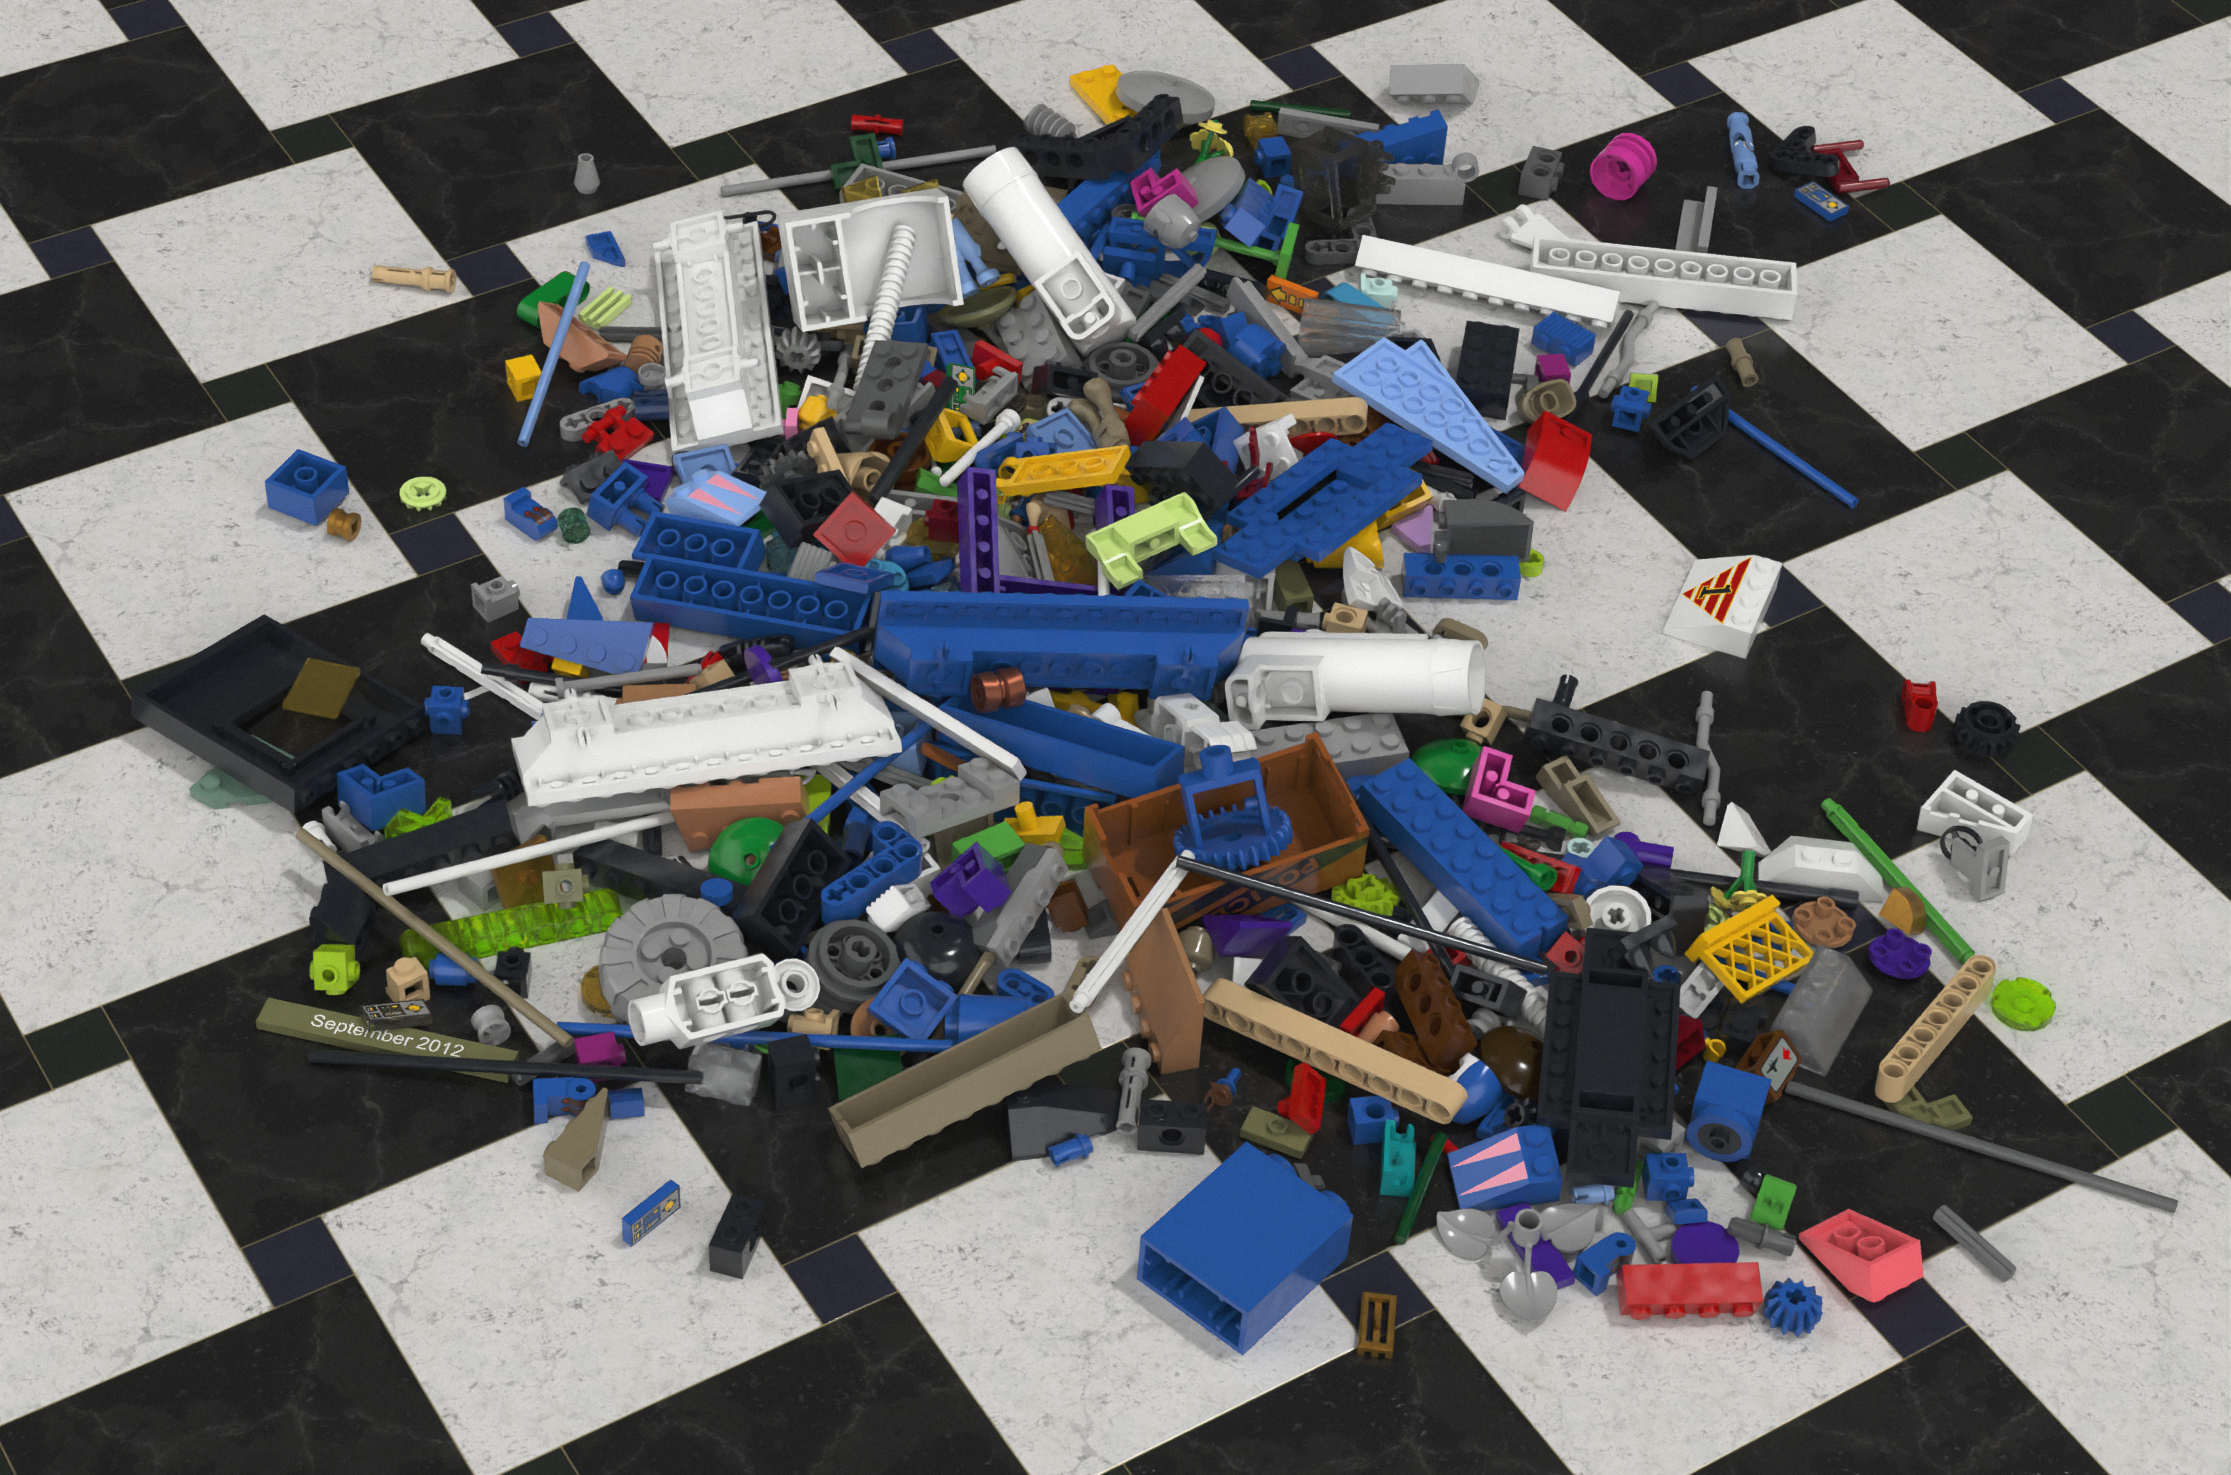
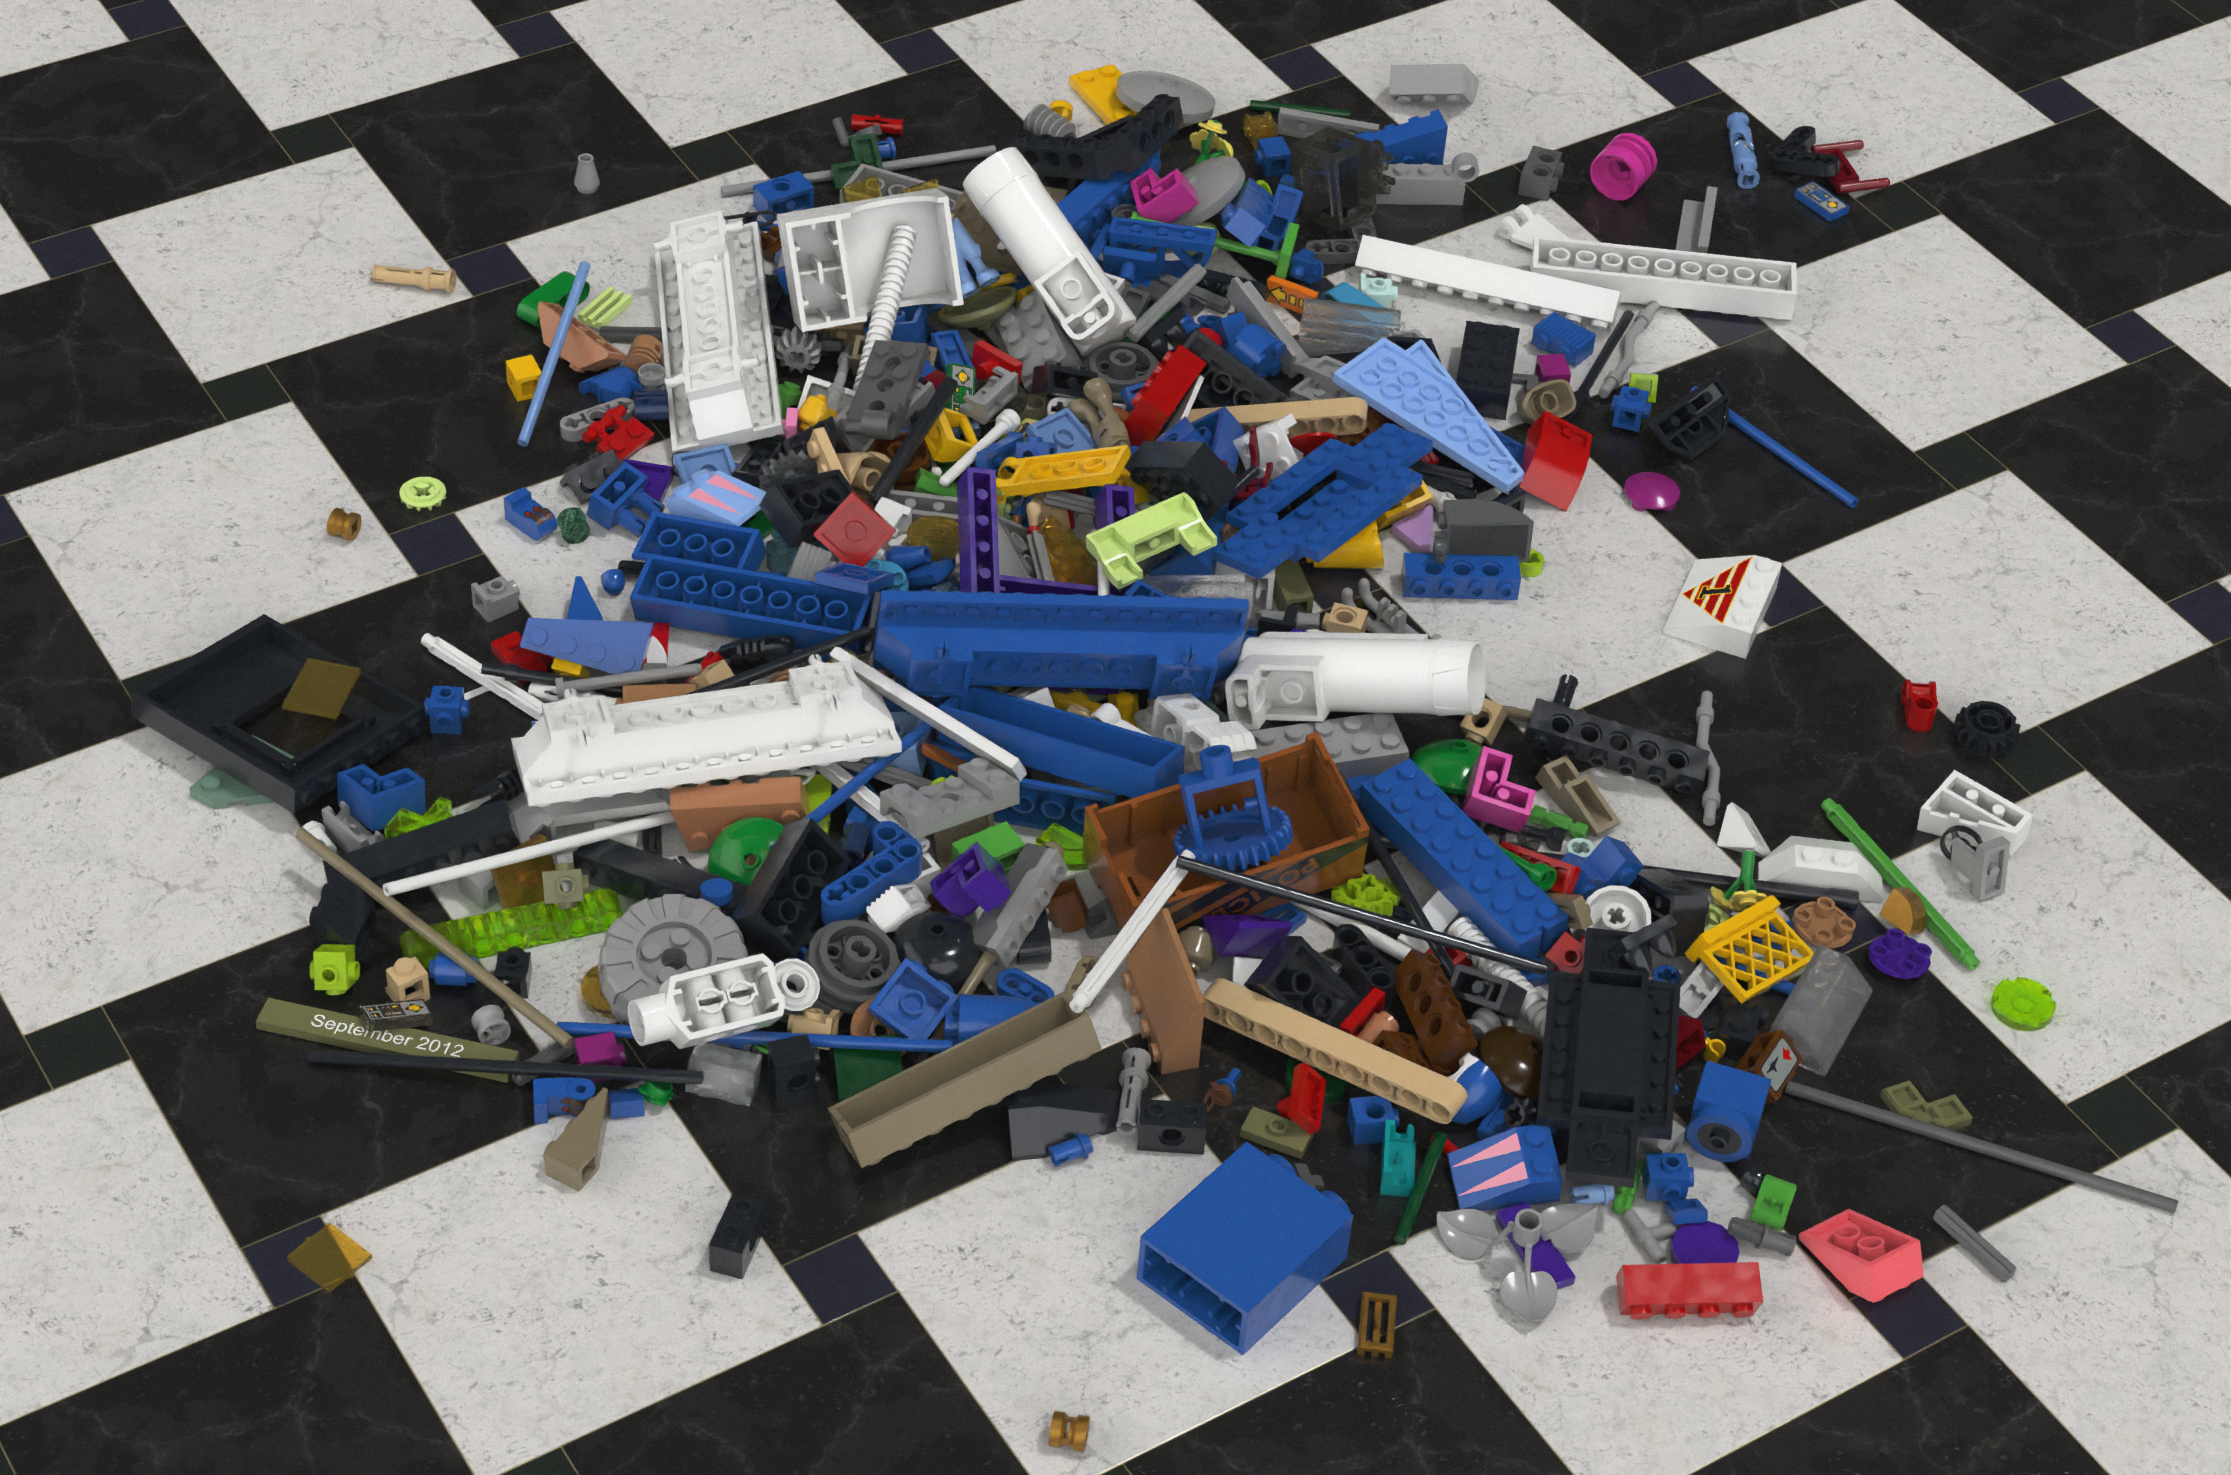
(307, 487): blue brick -> none
(329, 1257): none -> clear yellow piece
(605, 248): blue tile -> none
(651, 1213): tile -> none
(657, 1092): none -> green plate
(758, 665): dark purple tile -> none
(783, 194): none -> blue brick
(843, 136): none -> dark grey plate
(942, 521): dark red brick -> none
(1002, 689): copper wheel -> none
(1035, 829): yellow tile -> none
(1063, 108): none -> yellow tile
(1077, 1431): none -> pearl gold wheel
(1172, 222): light grey helmet -> none
(1305, 267): none -> blue piece
(1364, 584): white brick -> none
(1453, 629): dark tan beam -> none
(1603, 1260): blue leg -> none
(1647, 853): dark purple piece -> none
(1651, 491): none -> magenta dish
(1742, 362): dark tan pin -> none
(1793, 1307): blue gear -> none
(1935, 1028): tan beam -> none

